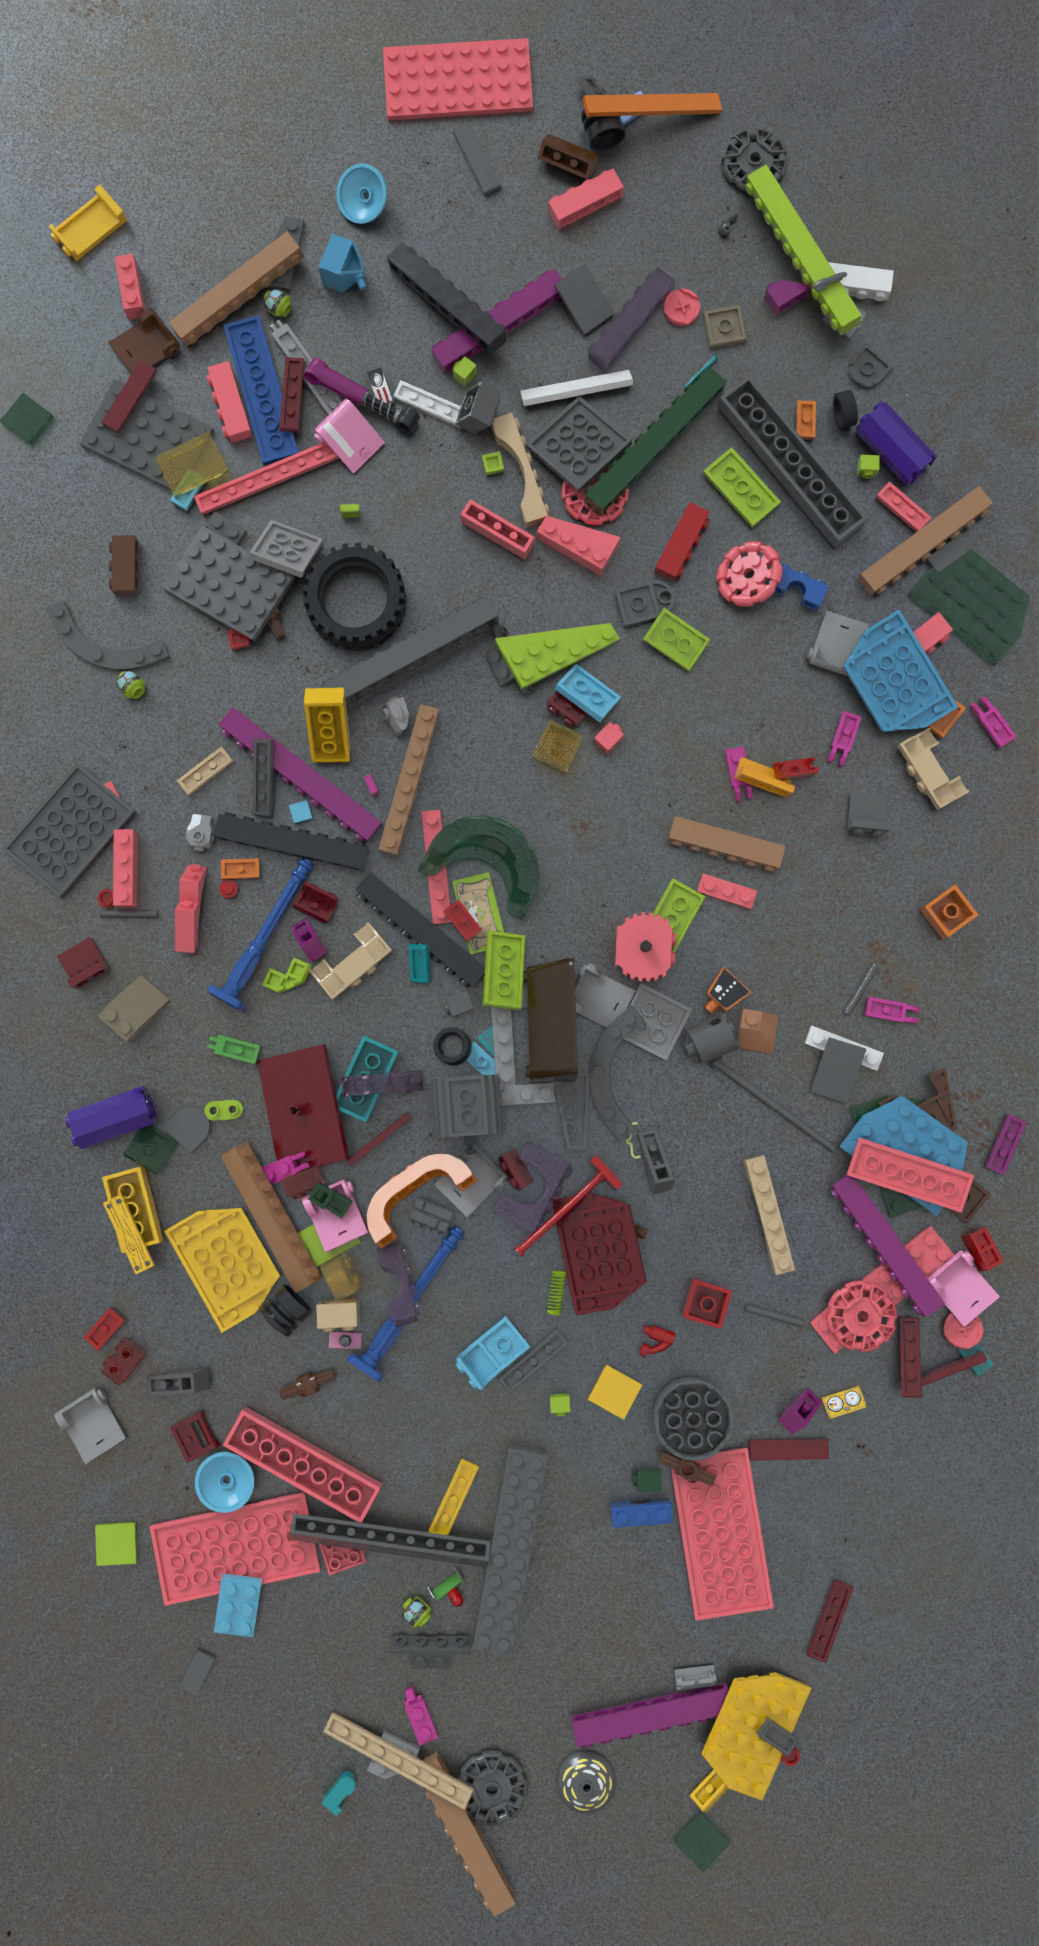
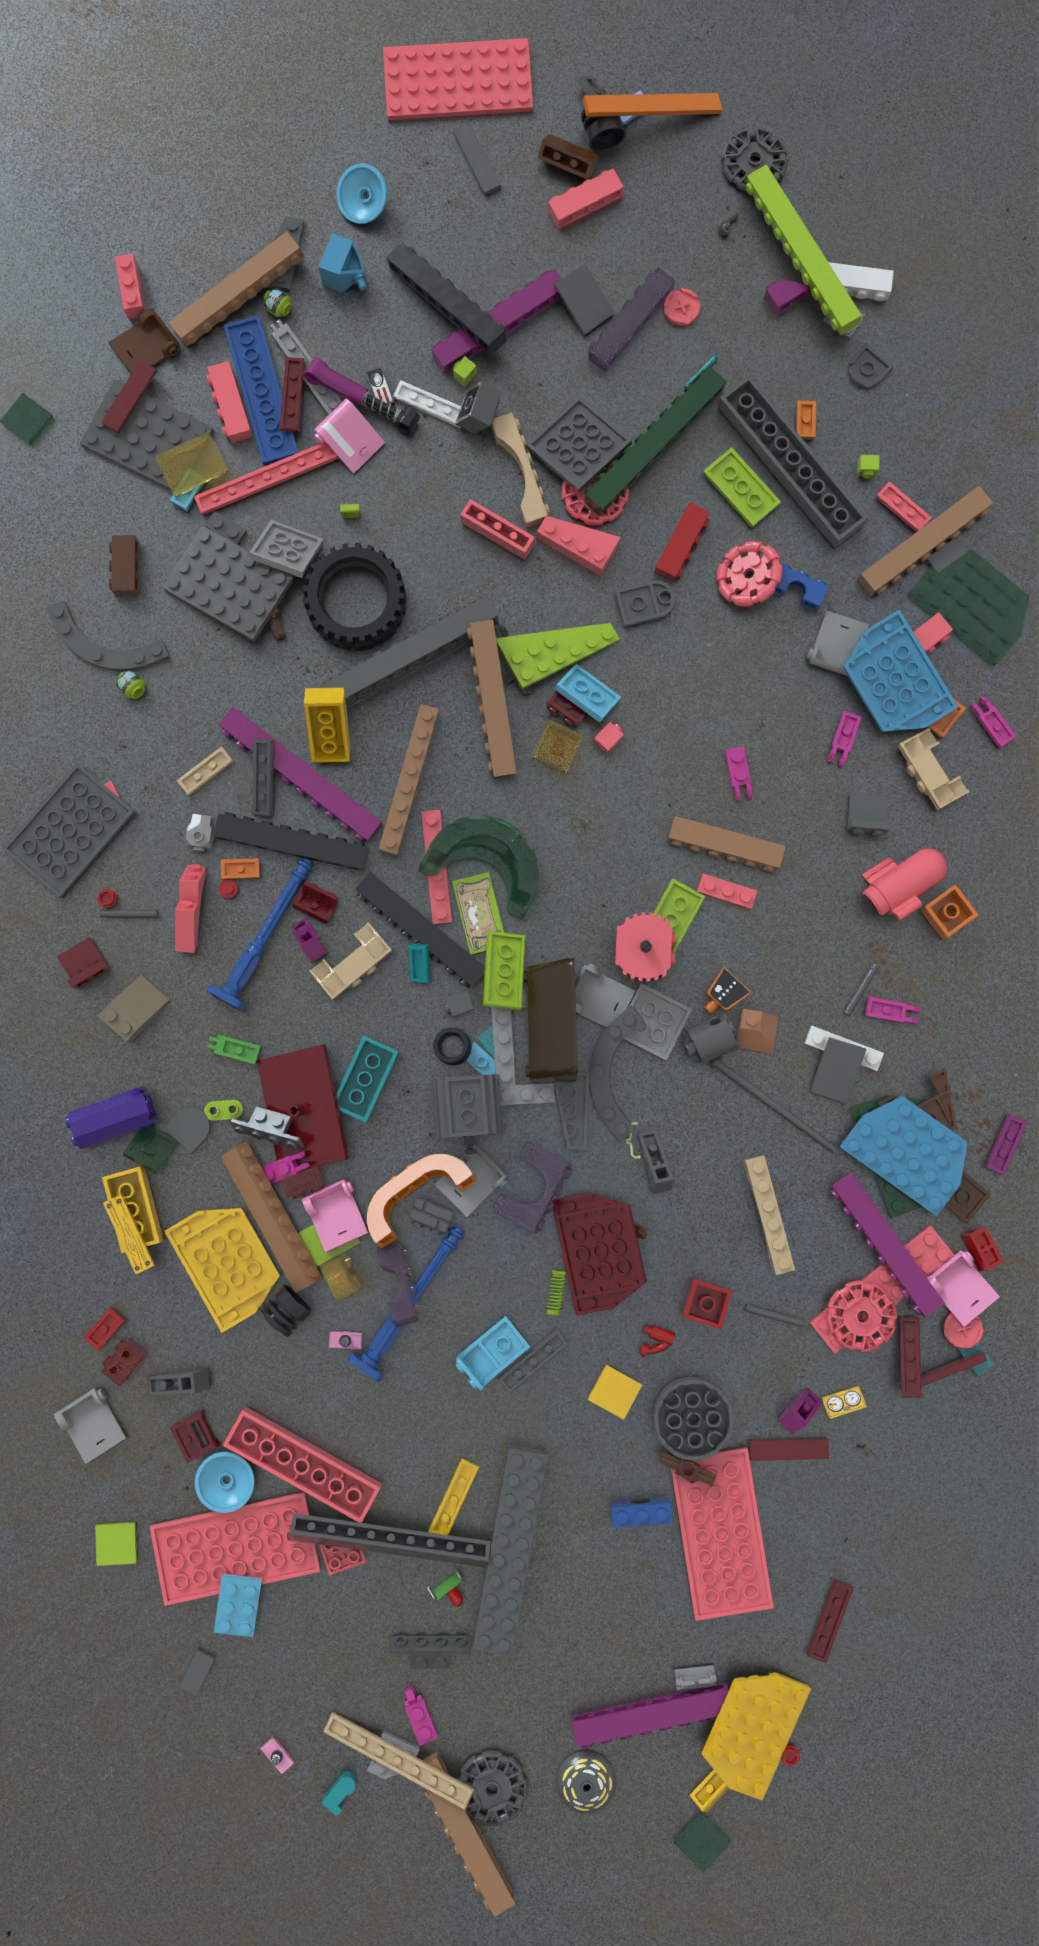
(88, 225): yellow panel -> none
(125, 868): coral brick -> none
(237, 640): red plate -> none
(269, 1126): none -> bracket
(277, 1754): none -> bright pink piece
(294, 977): lime tile -> none
(300, 812): medium azure tile -> none
(307, 1384): reddish brown axle -> none
(330, 1199): dark green slope -> none
(338, 1314): tan brick -> none
(371, 785): dark pink tile -> none
(379, 1139): dark red tile -> none
(381, 1083): clear purple arch -> none
(396, 714): light grey hand -> none
(416, 1612): head -> none
(462, 920): red plate -> none
(493, 463): lime plate -> none
(493, 698): none -> medium nougat brick
(516, 1170): dark red bracket -> none
(560, 1404): lime plate -> none
(576, 387): white tile -> none
(603, 1175): red tile -> none
(647, 1479): dark green brick -> none
(676, 639): lime tile -> none
(724, 326): dark tan tile -> none
(762, 777): light orange panel -> none
(777, 1736): dark grey tile -> none
(795, 769): red hinge -> none
(823, 283): dark grey piece -> none
(845, 409): black tyre -> none
(895, 443): dark purple brick -> none
(897, 887): none -> coral piece
(910, 1174): coral plate -> none

